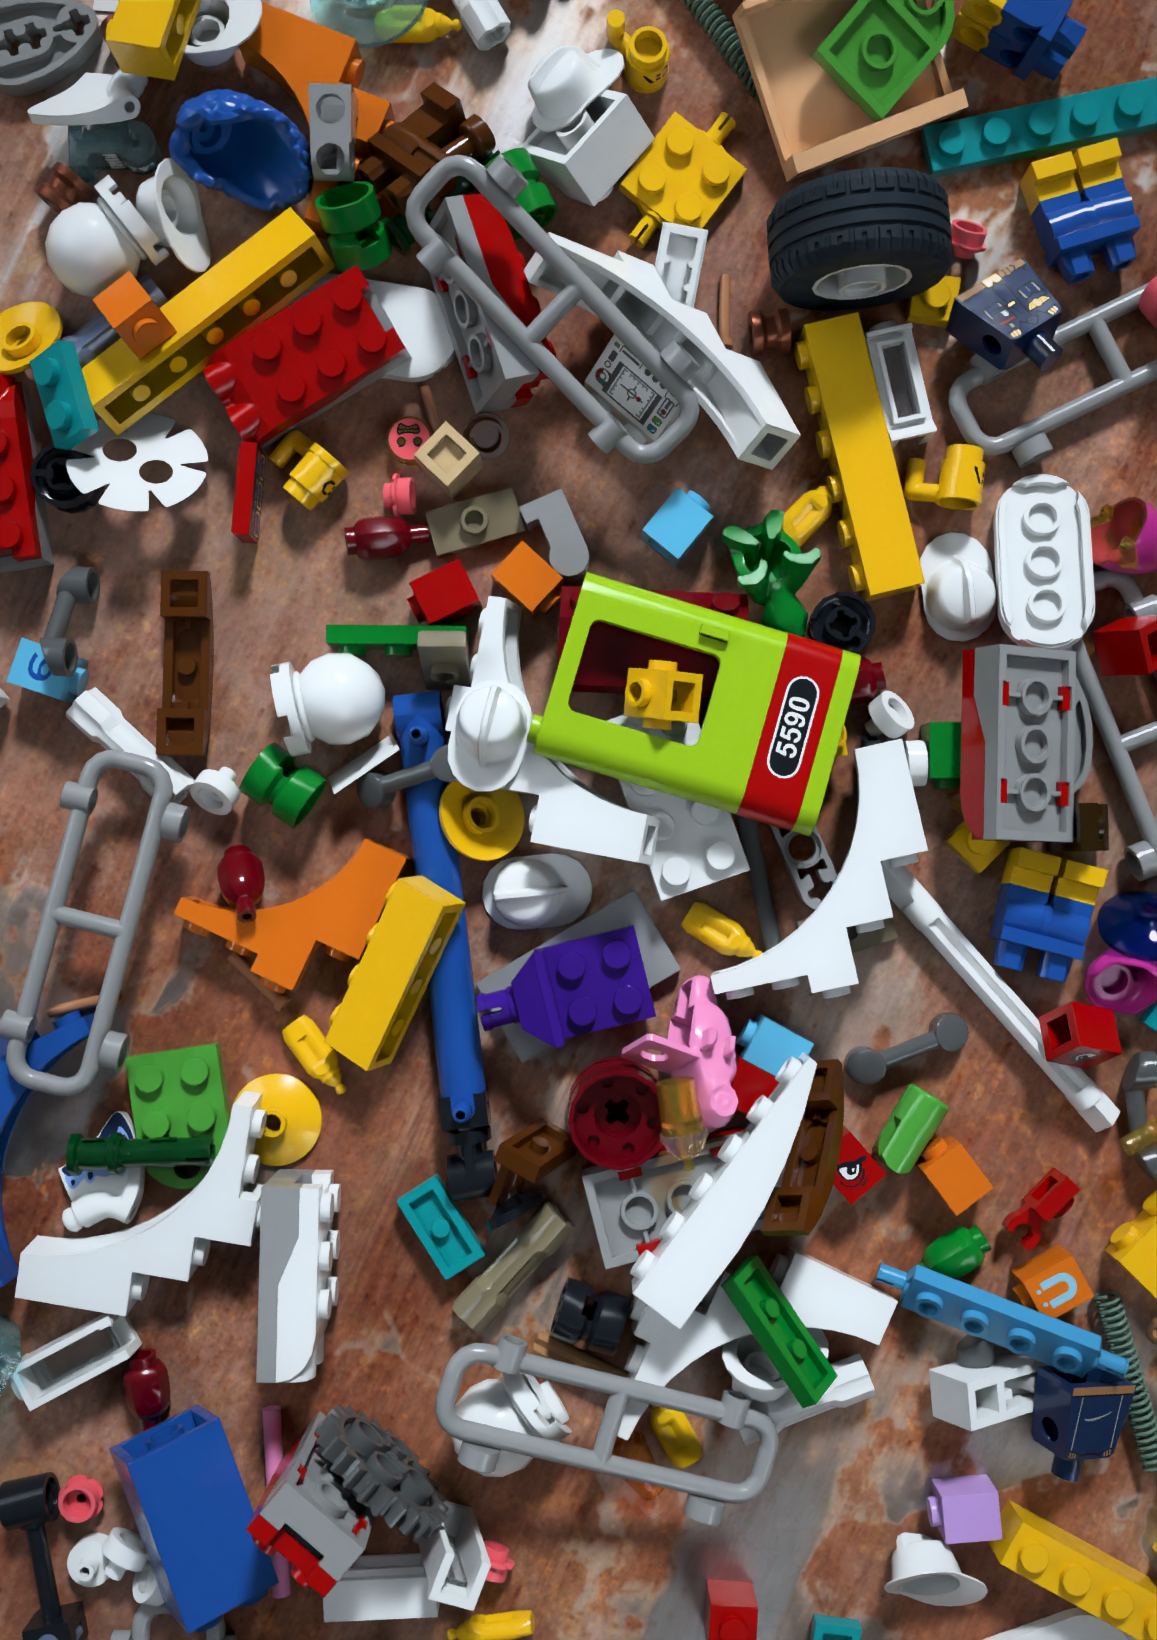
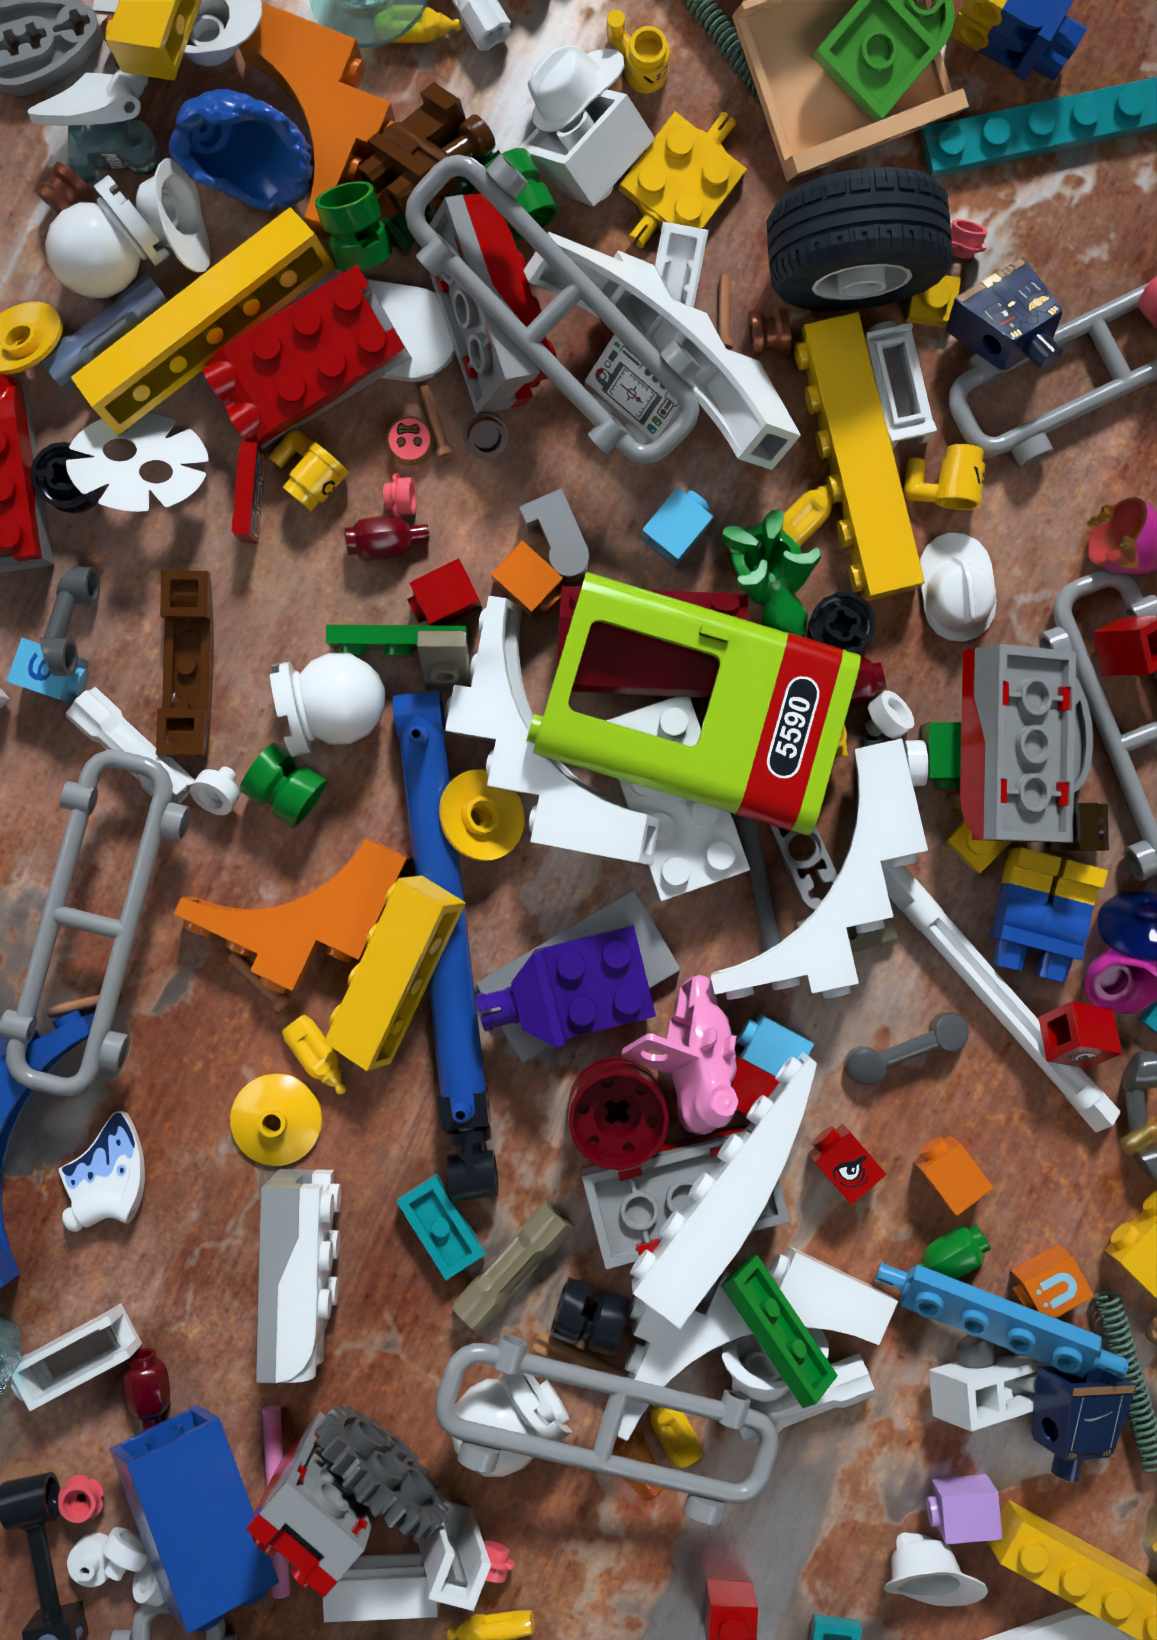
(64, 395): teal plate -> none
(115, 1268): white arch -> none
(118, 1152): dark green pin -> none
(134, 315): orange brick -> none
(179, 1096): bright green plate -> none
(241, 881): dark red plant -> none
(332, 131): light grey leg -> none
(363, 763): white sticker -> none
(379, 788): dark grey bar -> none
(449, 460): tan panel -> none
(475, 522): dark tan plate -> none
(489, 735): white piece -> none
(531, 1157): reddish brown piece -> none
(536, 891): white piece -> none
(662, 695): yellow brick -> none
(681, 1119): clear yellow piece -> none
(718, 931): yellow piece -> none
(812, 1159): reddish brown slope -> none
(909, 1129): bright green arm -> none
(1043, 563): white tile -> none
(1046, 1200): red plate -> none
(1082, 210): blue hips -> none

